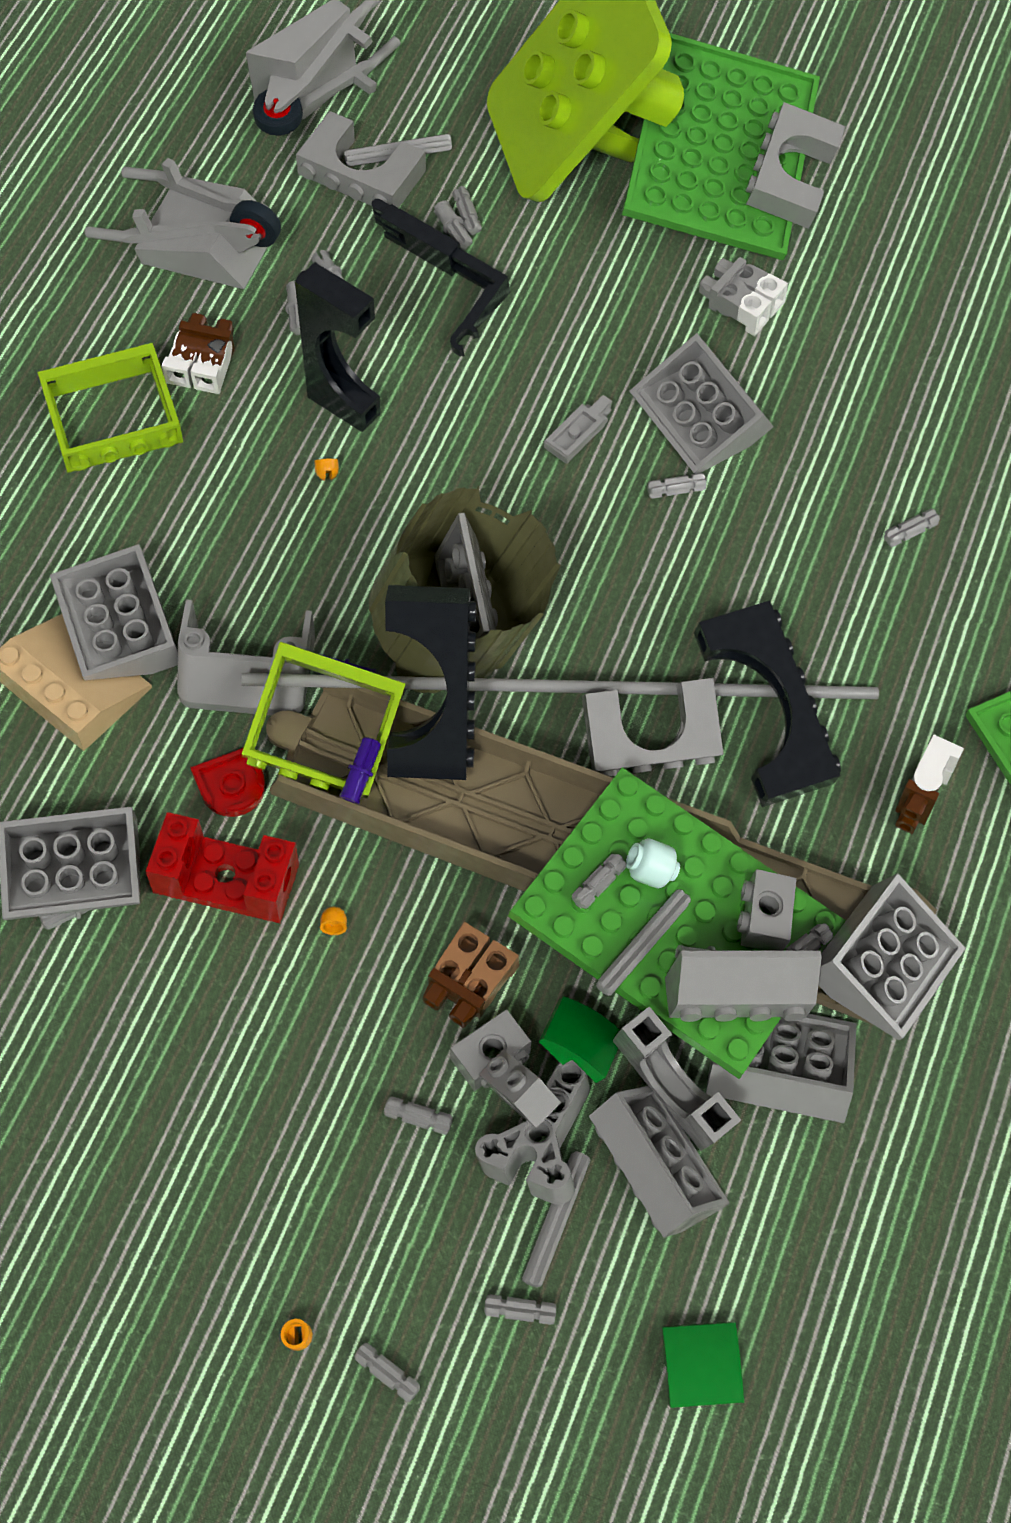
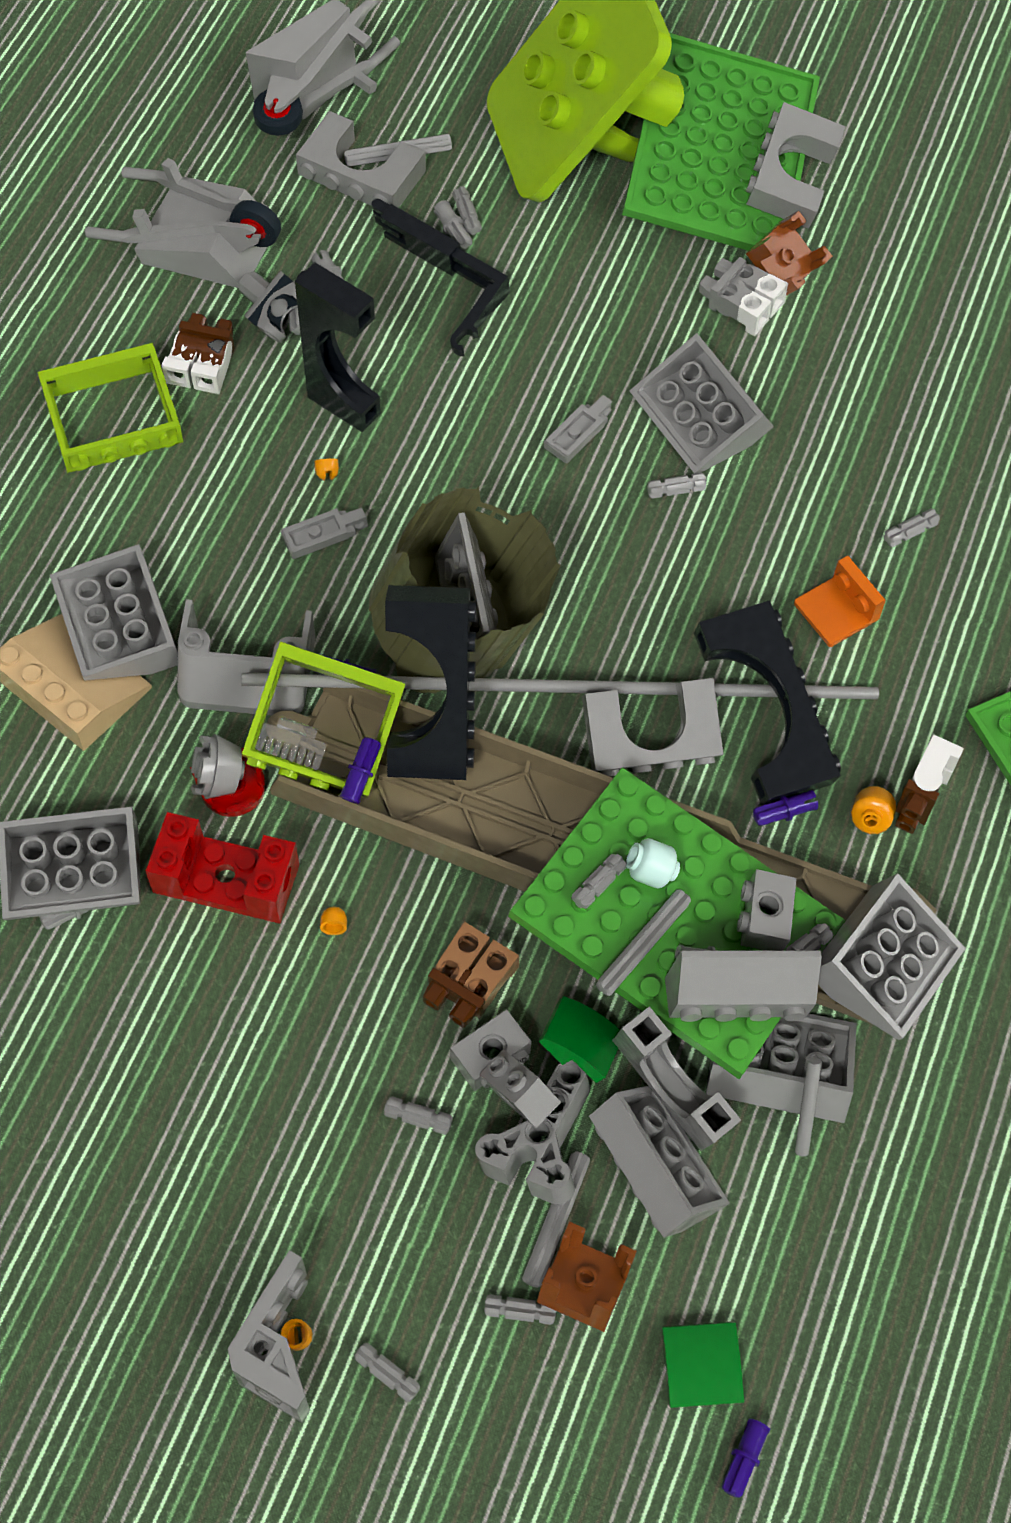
(216, 767): none -> light grey cone
(270, 302): none -> light grey connector
(275, 1373): none -> light grey bracket
(296, 734): none -> clear piece
(322, 531): none -> light grey hinge
(585, 1280): none -> dark orange panel
(745, 1458): none -> dark purple axle
(784, 808): none -> dark purple axle
(786, 254): none -> dark orange panel
(808, 1106): none -> light grey bar
(841, 604): none -> orange bracket
(873, 810): none -> light orange head

